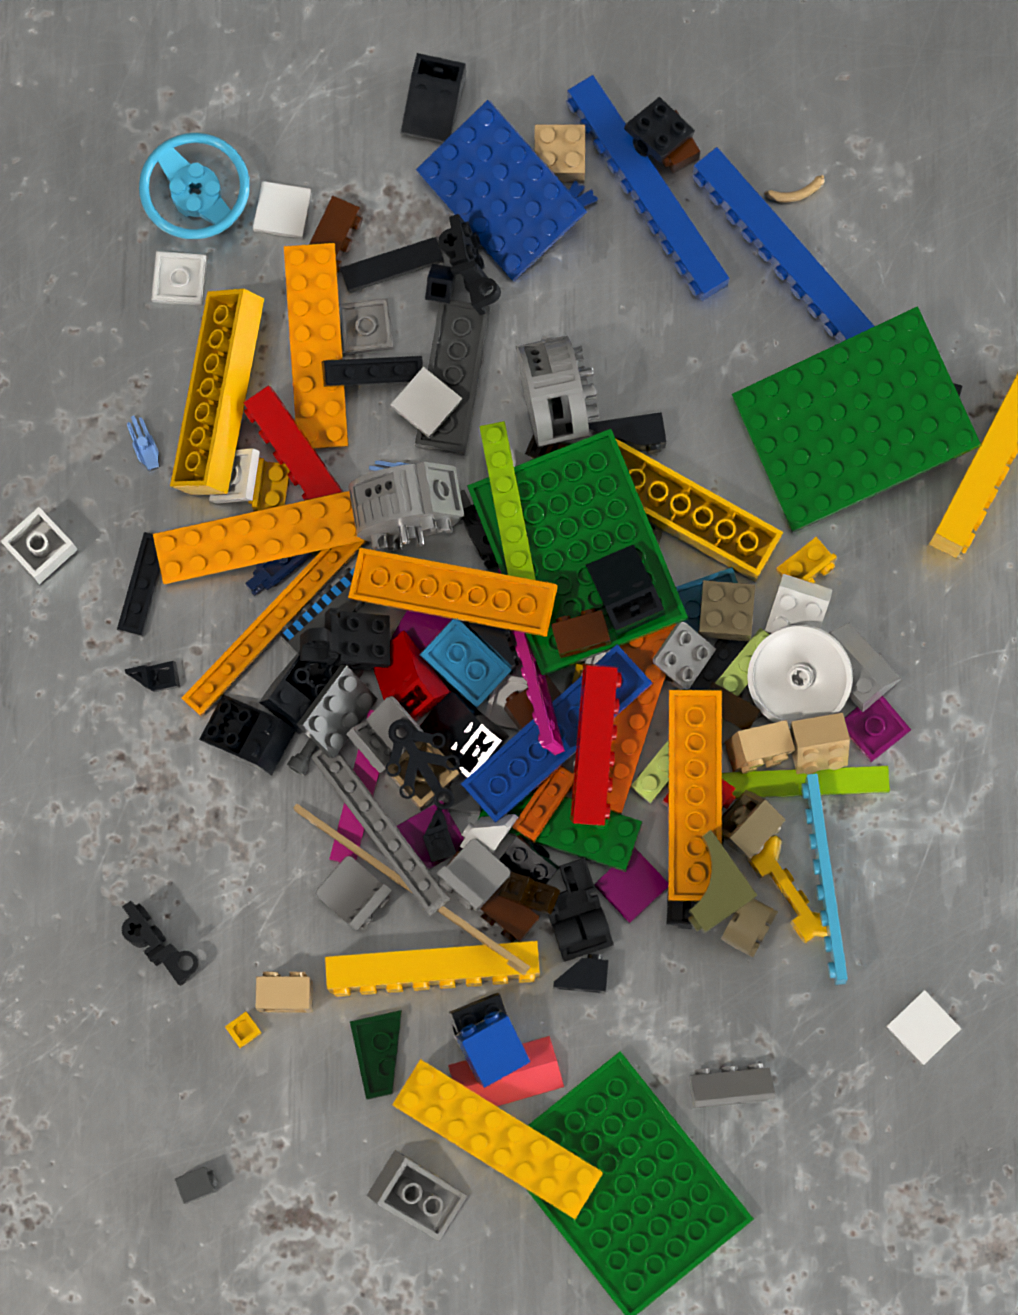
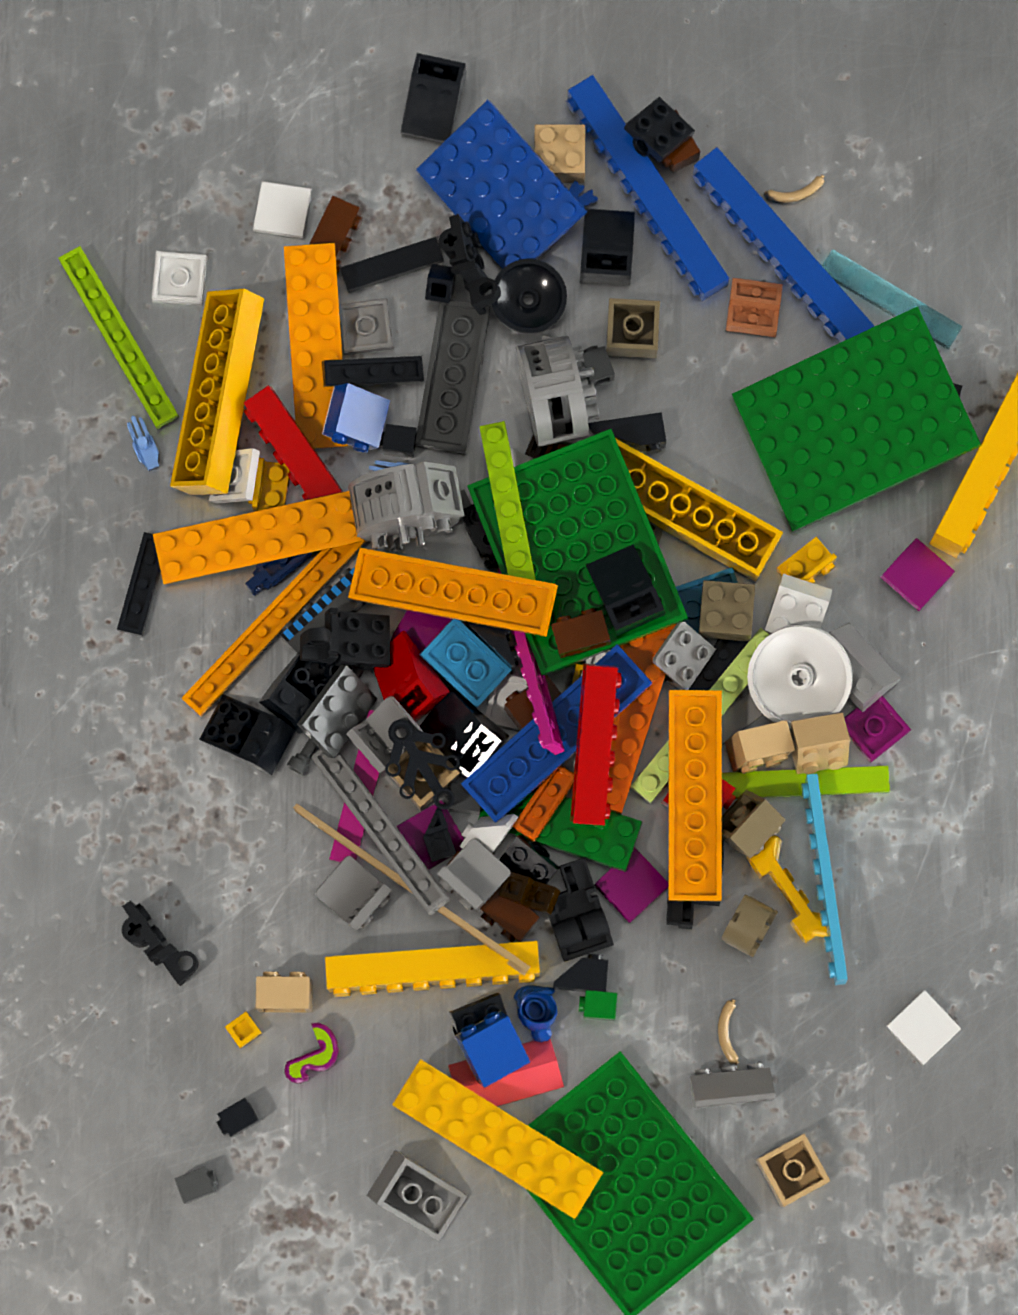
(39, 545): white brick -> none
(118, 337): none -> lime plate
(156, 677): black slope -> none
(186, 177): medium azure piece -> none
(237, 1118): none -> black brick
(317, 1060): none -> animal
(355, 417): none -> piece
(376, 1051): dark green wing -> none
(398, 441): none -> black brick
(426, 402): white tile -> none
(533, 280): none -> black dish
(536, 1010): none -> blue hair
(598, 1005): none -> green brick
(600, 362): none -> dark grey brick
(607, 246): none -> black slope
(633, 328): none -> dark tan brick
(723, 1034): none -> tan piece
(726, 889): olive arch -> none
(736, 709): dark brown slope -> none
(754, 307): none -> nougat slope
(792, 1170): none -> tan brick
(888, 297): none -> clear light blue tile
(917, 574): none -> magenta slope

